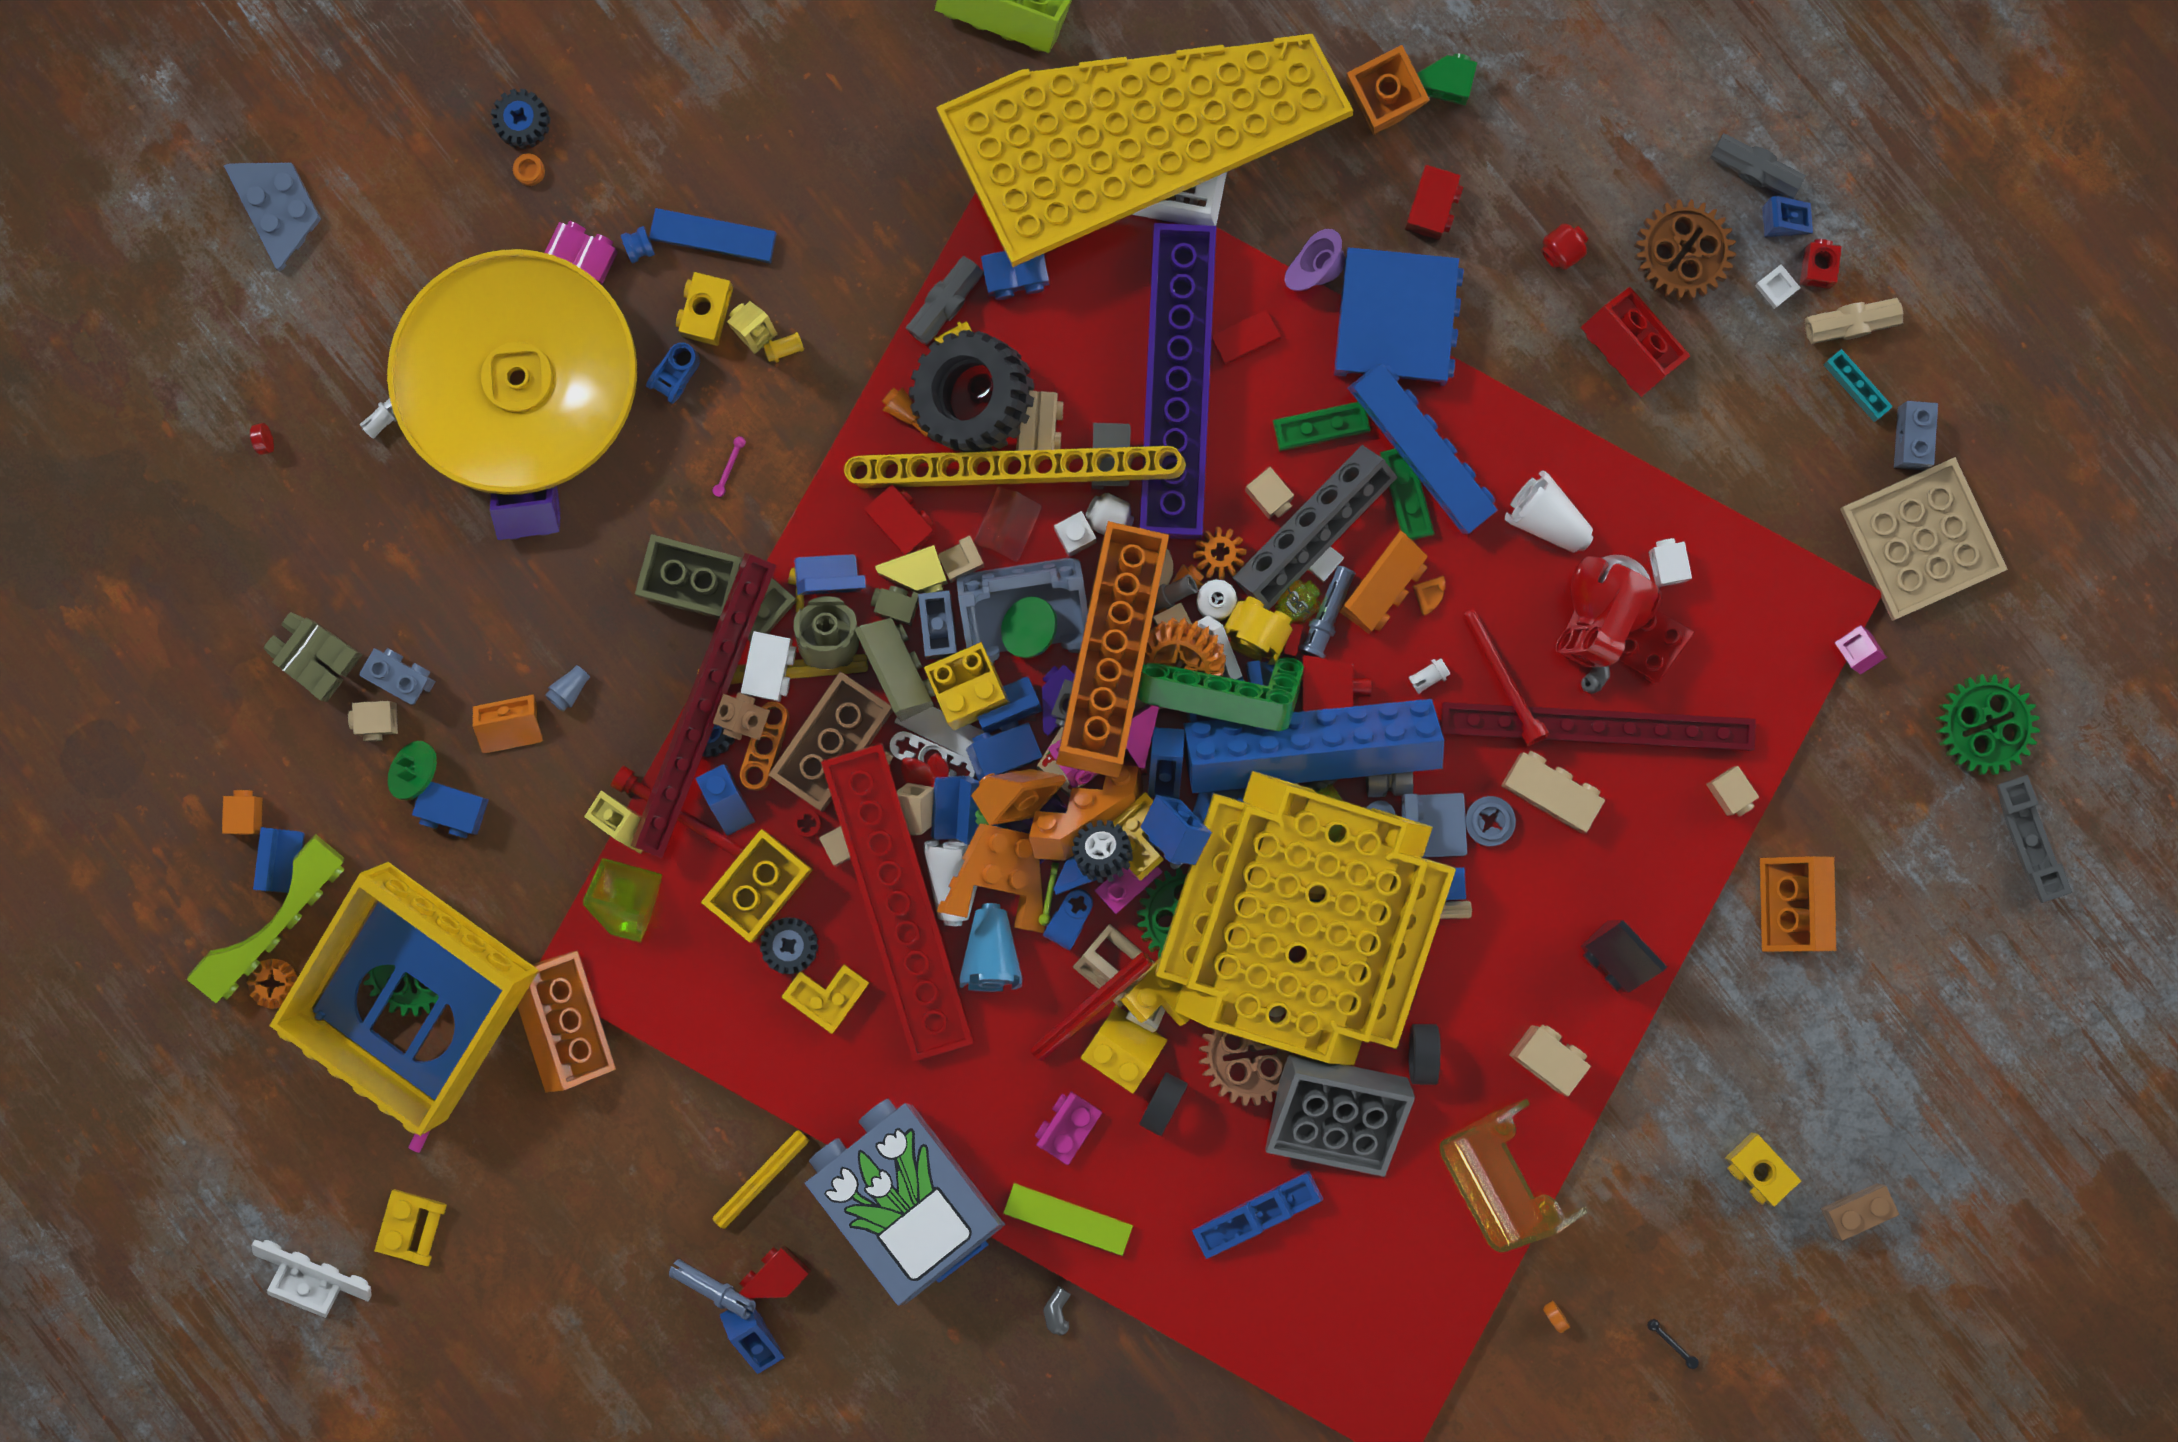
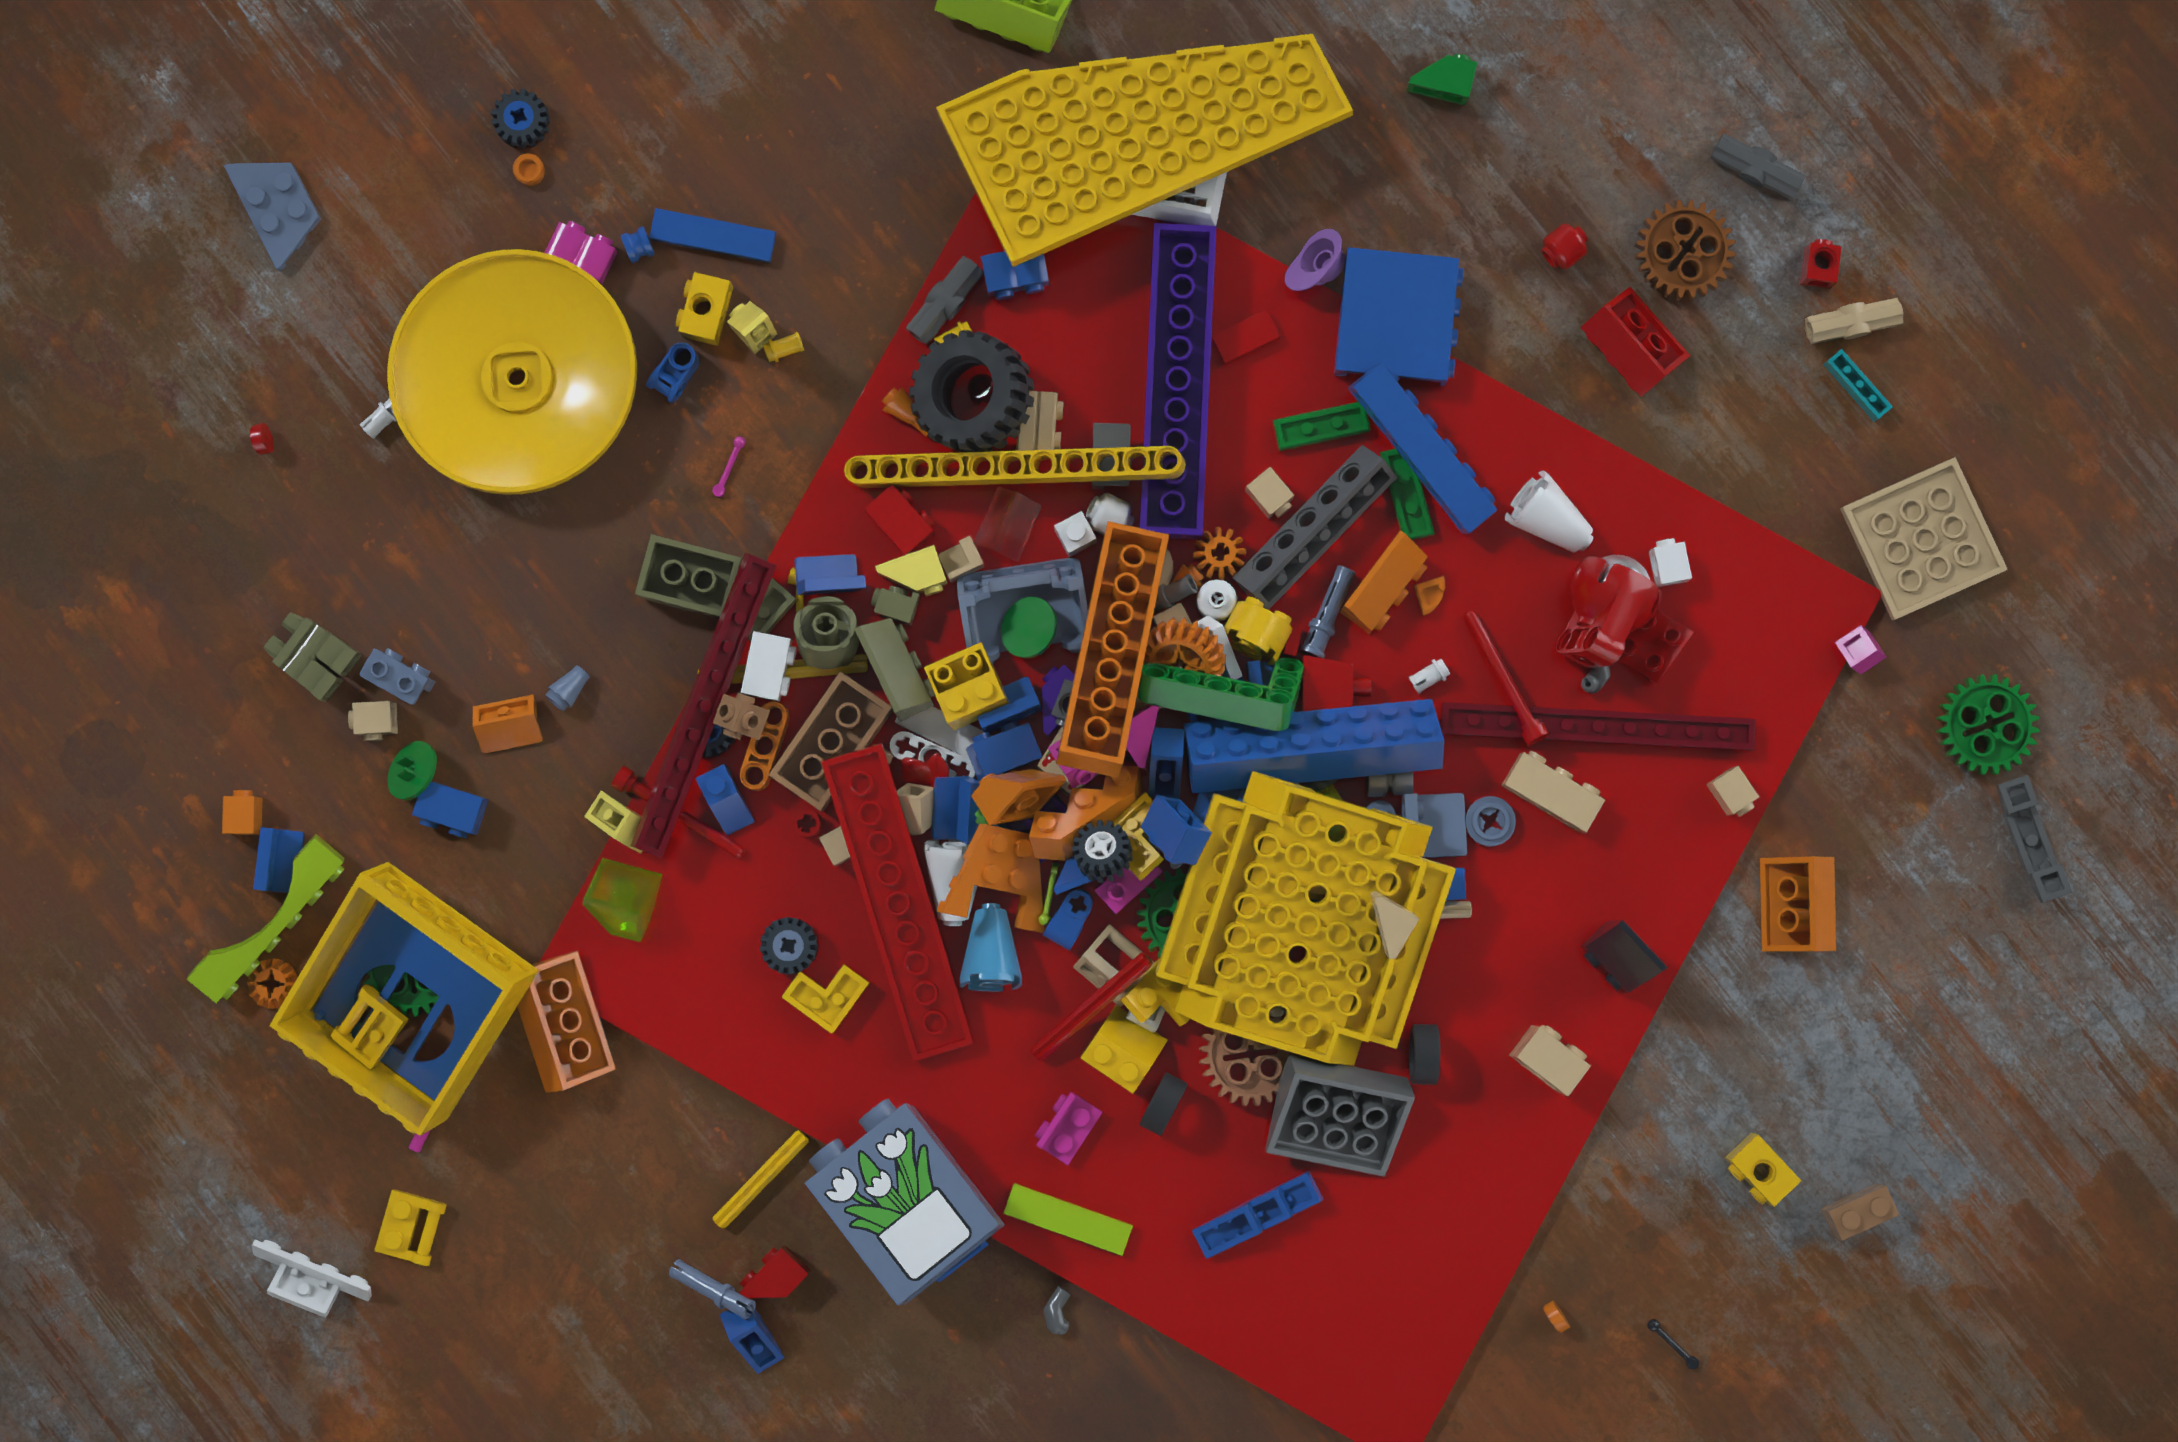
(376, 1033): none -> yellow plate
(525, 514): dark purple slope -> none
(757, 886): yellow brick -> none
(937, 624): sand blue brick -> none
(1299, 601): clear neon green head -> none
(1326, 564): white tile -> none
(1387, 89): orange slope -> none
(1393, 922): none -> tan slope
(1433, 202): red brick -> none
(1497, 1188): clear yellow windscreen -> none
(1777, 286): white plate -> none
(1786, 217): blue slope -> none
(1916, 435): sand blue brick -> none

